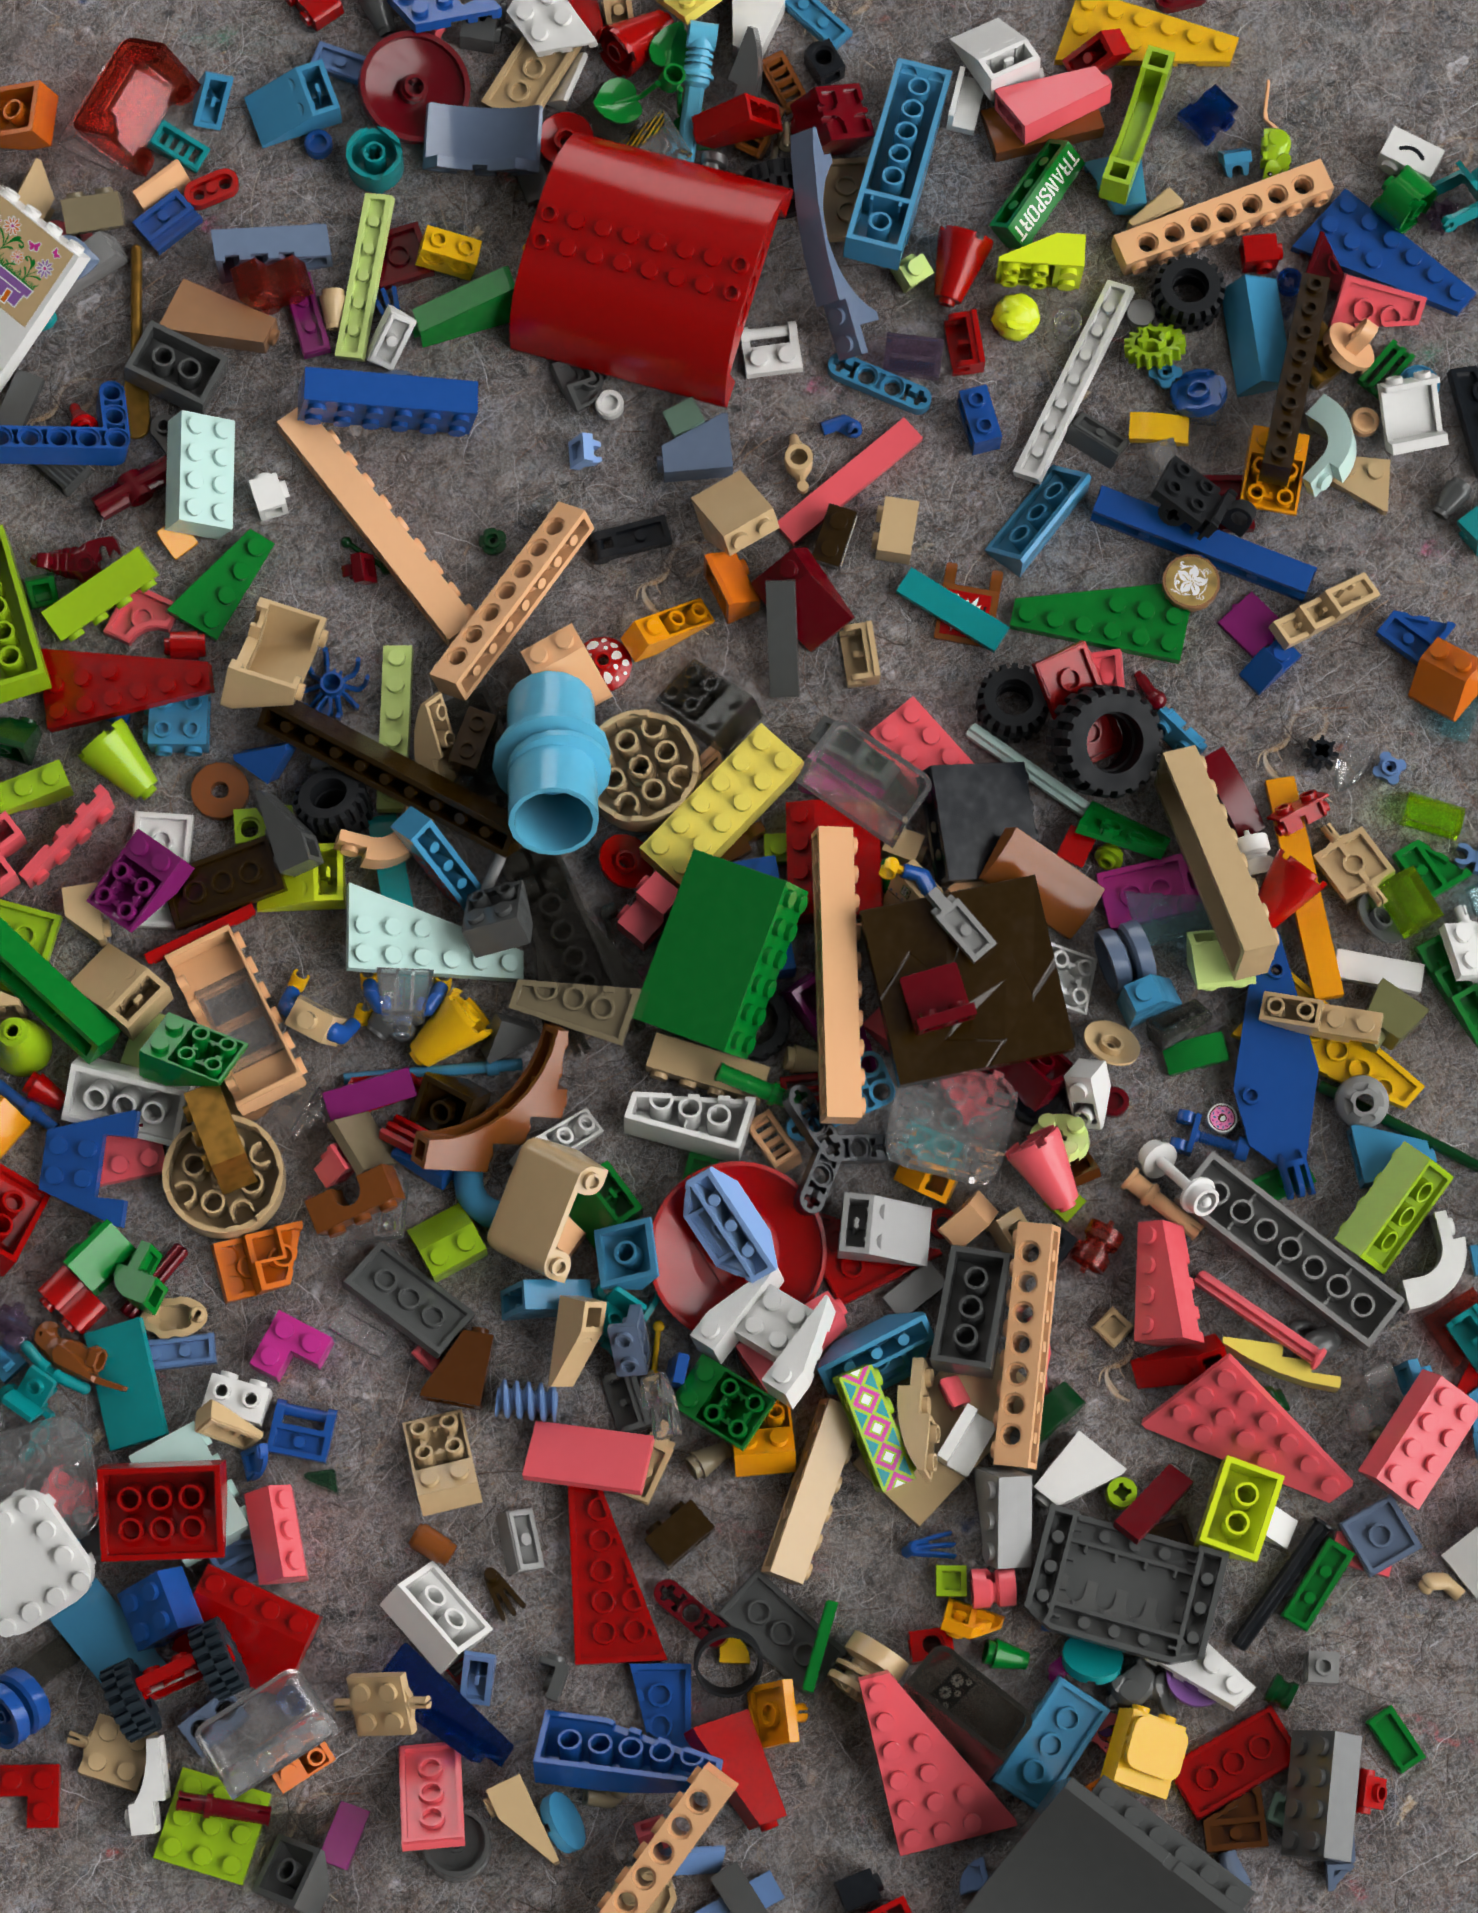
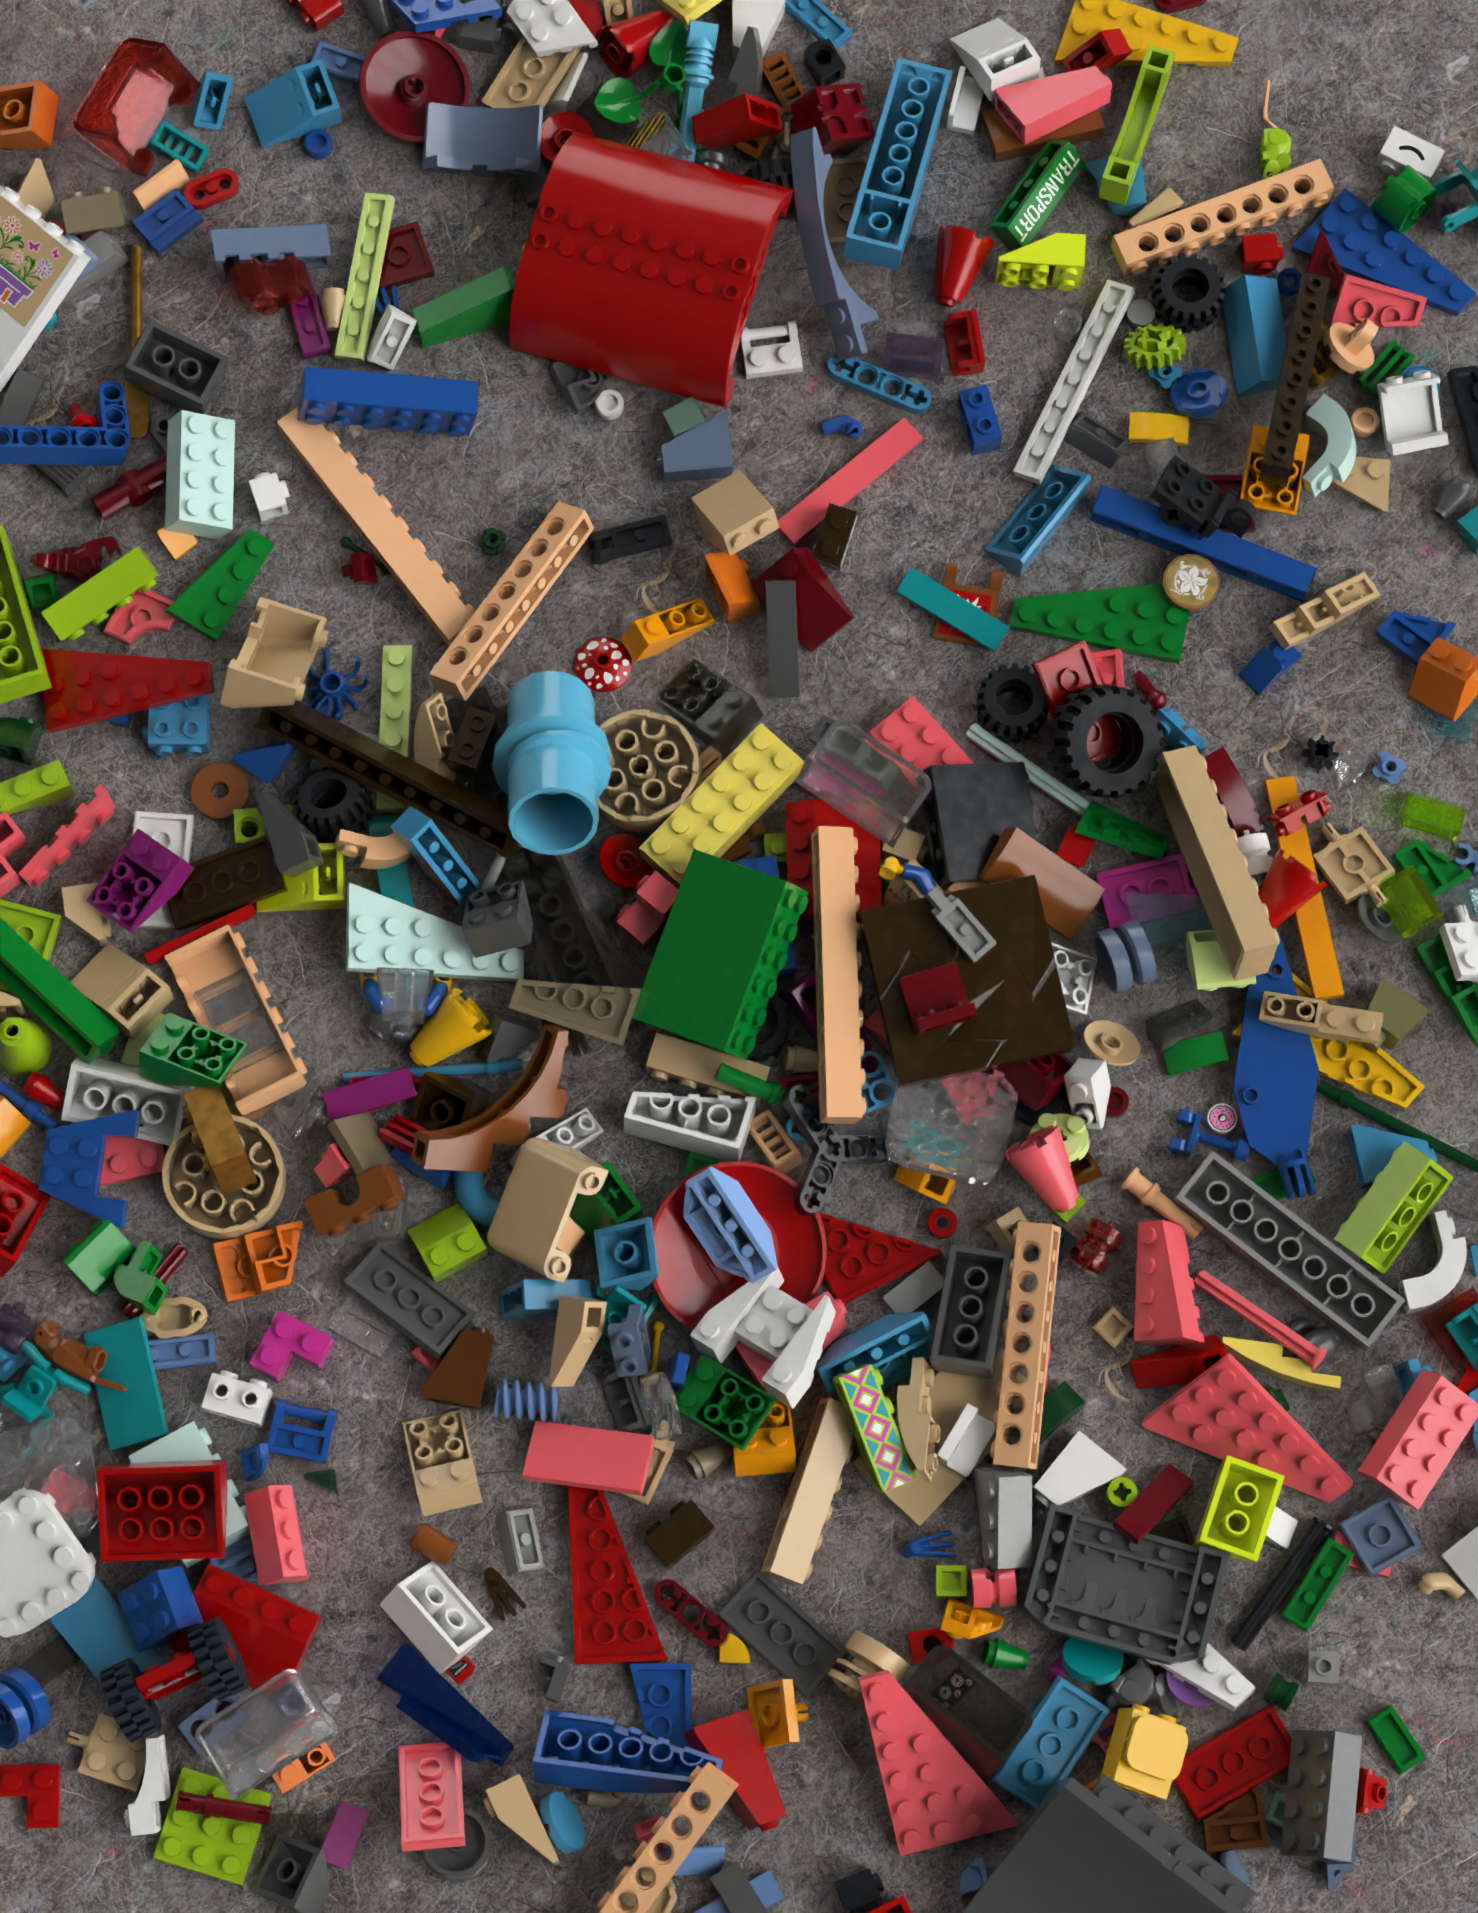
(72, 1300): red brick -> none
(121, 761): lime cone -> none
(185, 645): red brick -> none
(219, 320): medium nougat slope -> none
(226, 1426): tan slope -> none
(316, 1020): torso -> none
(374, 159): teal brick -> none
(382, 1703): tan plate -> none
(448, 252): yellow brick -> none
(478, 1677): medium blue slope -> none
(566, 653): light nougat slope -> none
(582, 451): light blue tile -> none
(728, 1692): black tyre -> none
(798, 462): tan piece -> none
(819, 1647): green tile -> none
(860, 654): tan hinge -> none
(884, 1230): light grey slope -> none
(896, 531): tan brick -> none
(912, 271): yellowish green brick -> none
(953, 1392): coral slope -> none
(968, 1220): light nougat slope -> none
(1016, 316): neon yellow hair -> none
(1109, 856): lime plate -> none
(1146, 999): dark azure slope -> none
(1197, 1195): white piece -> none
(1209, 115): clear blue cylinder -> none
(1235, 157): dark azure tile -> none
(1249, 624): magenta piece -> none
(1346, 1101): light grey piece -> none
(1370, 970): white tile -> none

